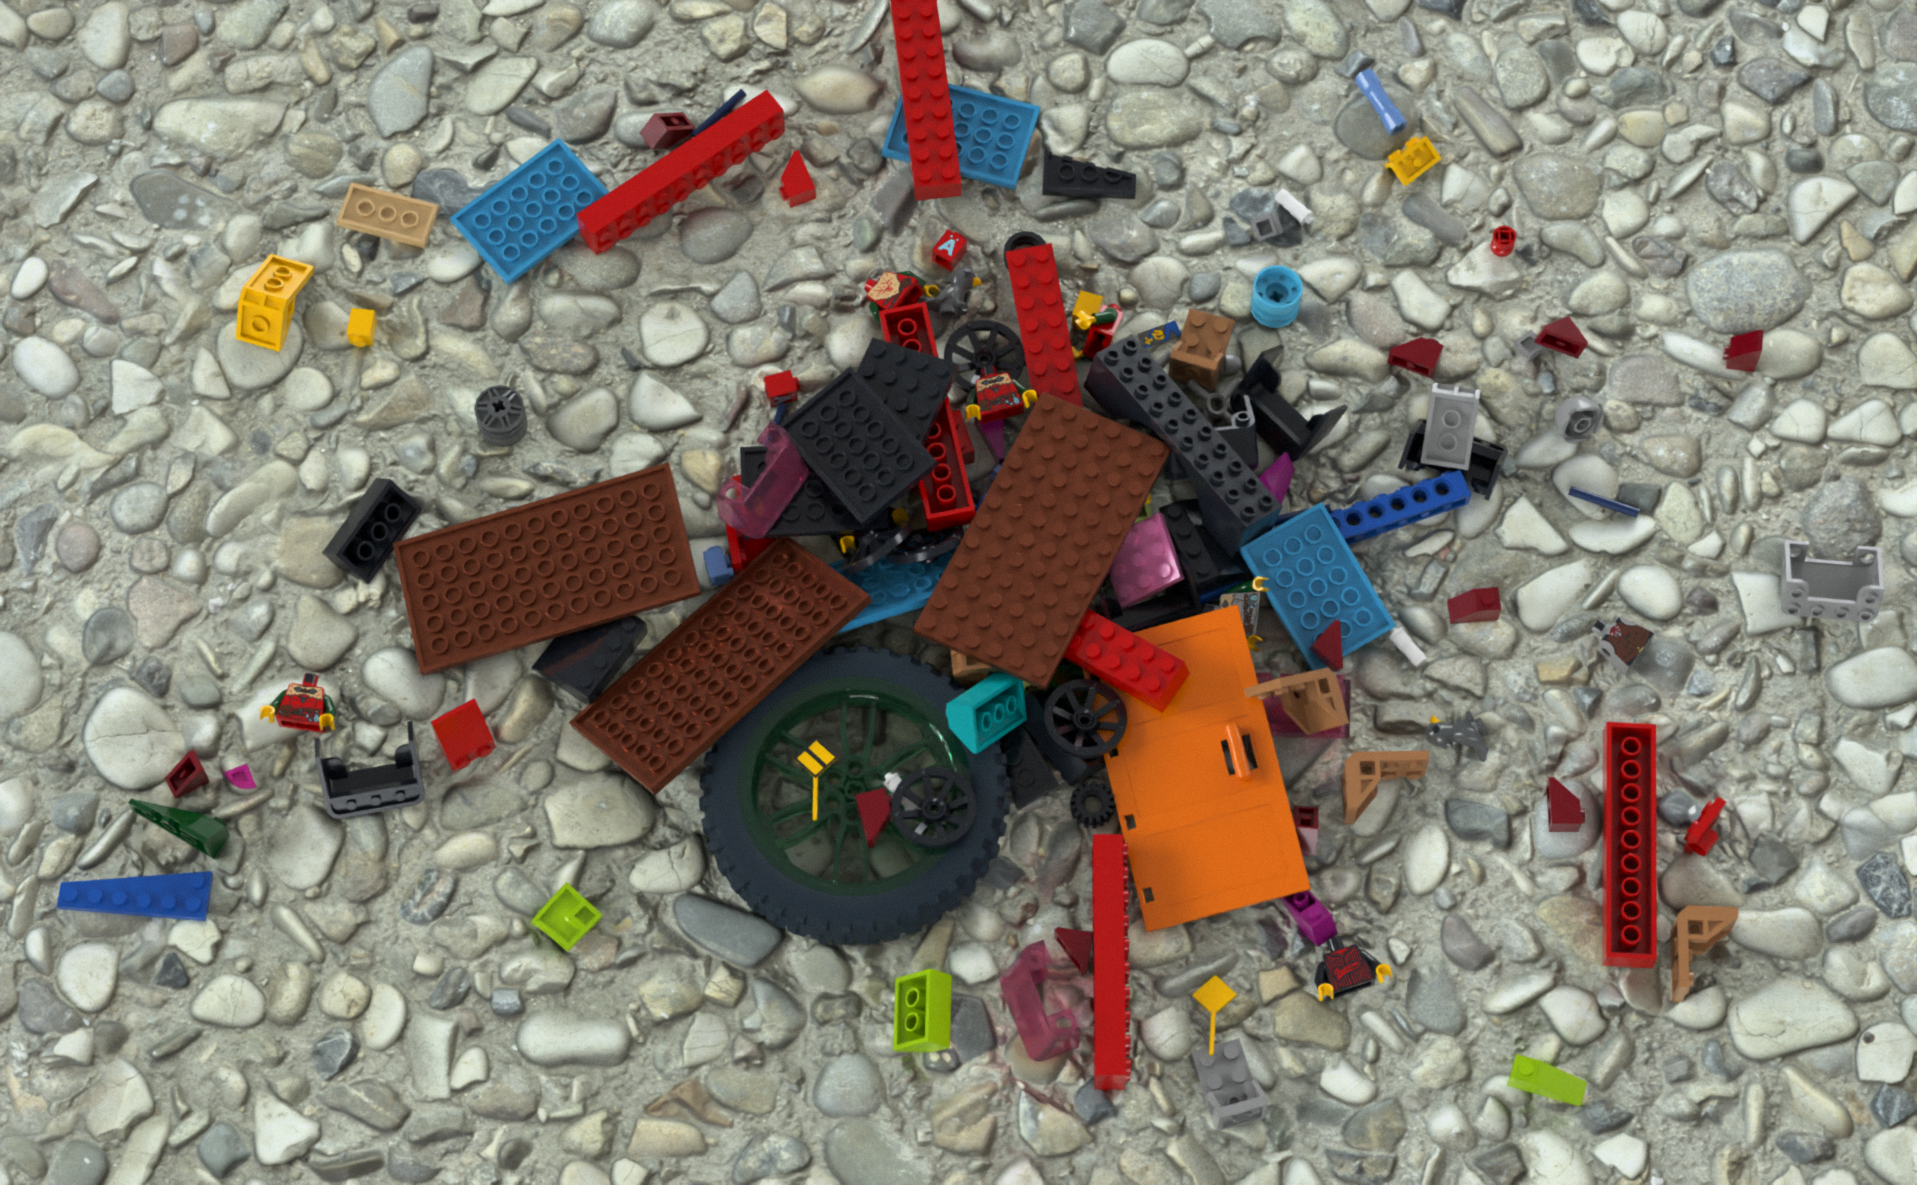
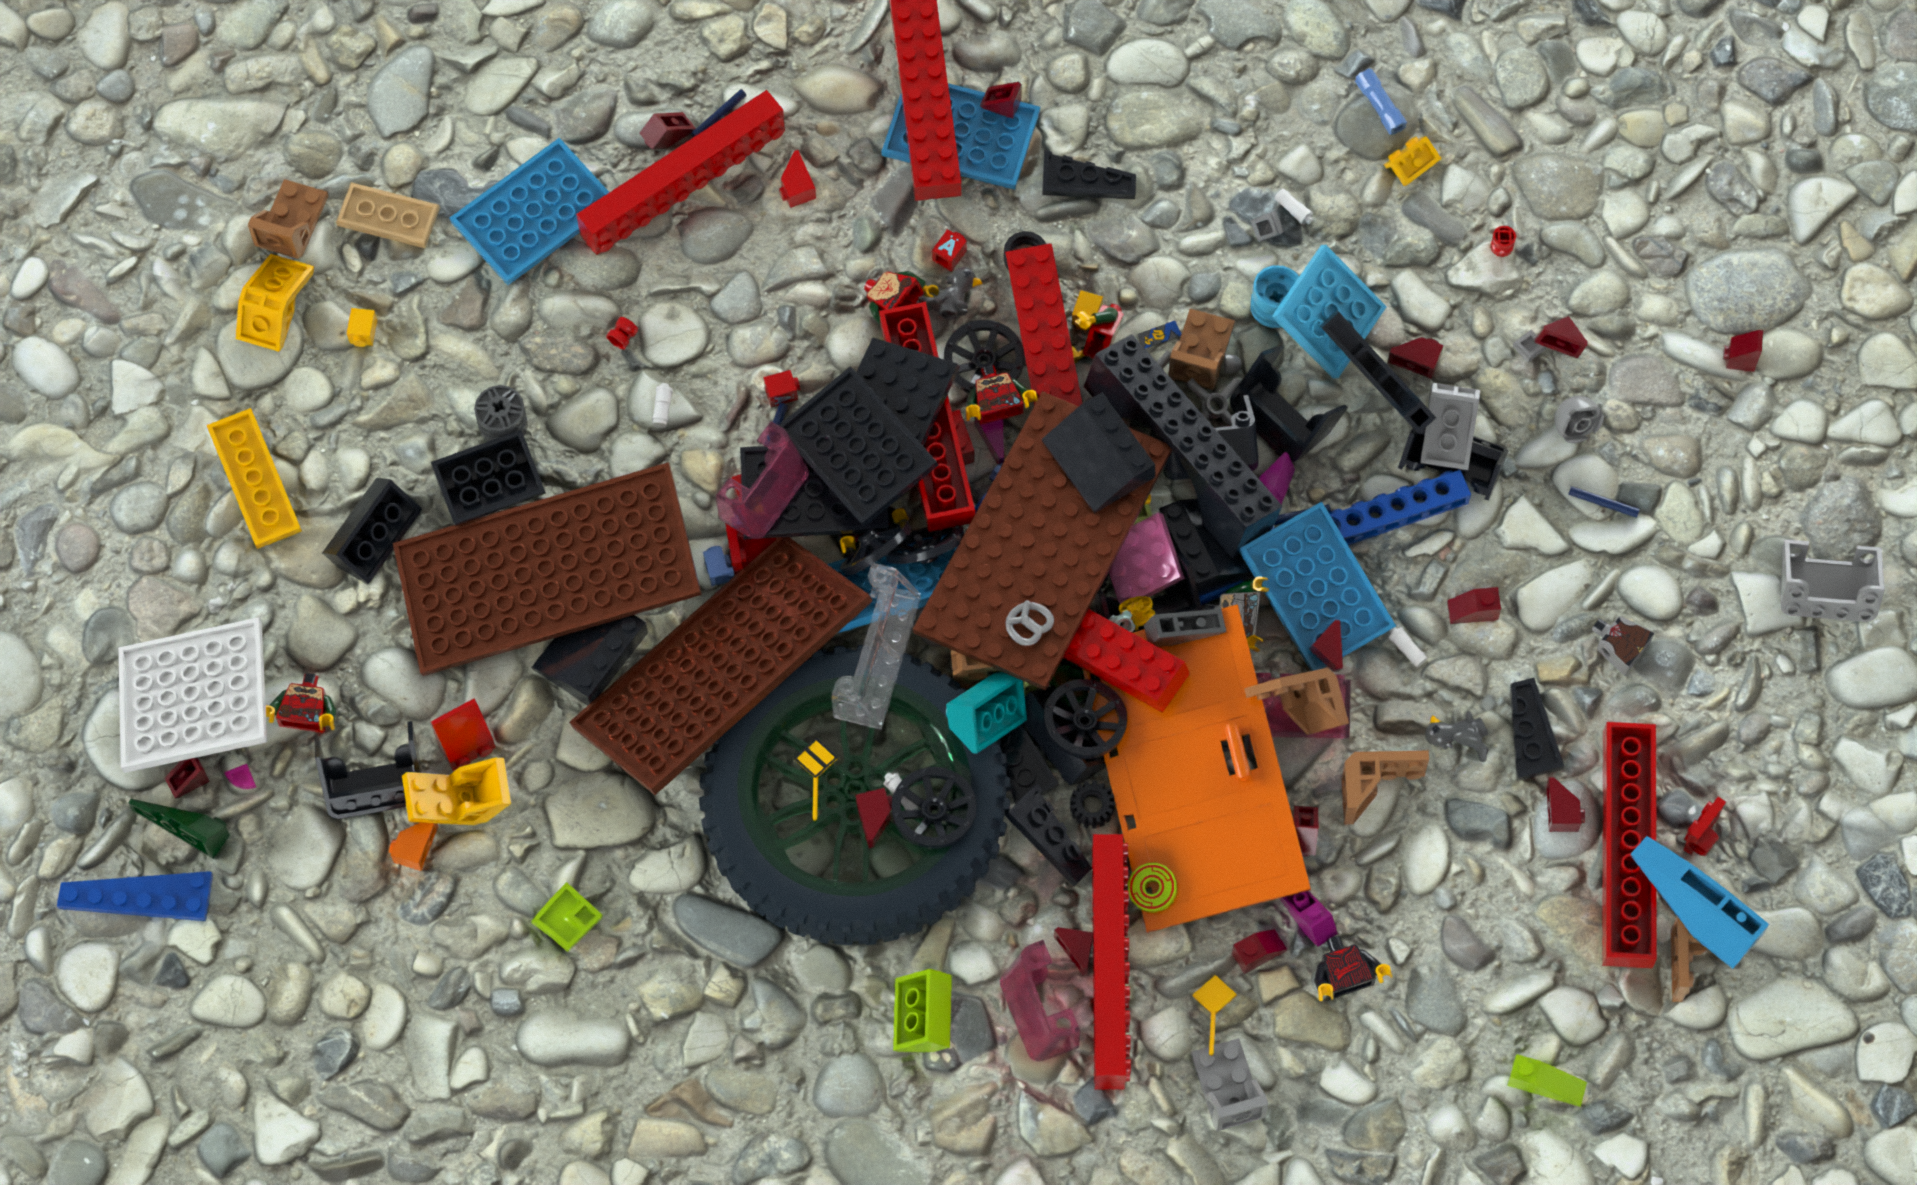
(192, 695): none -> white plate
(254, 478): none -> yellow plate
(290, 221): none -> medium nougat bracket
(413, 845): none -> orange slope
(464, 797): none -> yellow bracket
(487, 477): none -> black slope
(622, 333): none -> red wheel
(662, 404): none -> white piece
(902, 609): none -> clear windscreen
(1003, 99): none -> dark red slope
(1028, 622): none -> light grey piece
(1040, 826): none -> black wing
(1099, 453): none -> black slope
(1126, 618): none -> light aqua plate
(1139, 608): none -> yellow wheel
(1142, 877): none -> lime tile
(1184, 627): none -> dark grey slope
(1258, 949): none -> dark red slope
(1318, 293): none -> medium azure plate
(1378, 372): none -> black arch
(1532, 734): none -> black wing
(1701, 903): none -> dark azure wedge

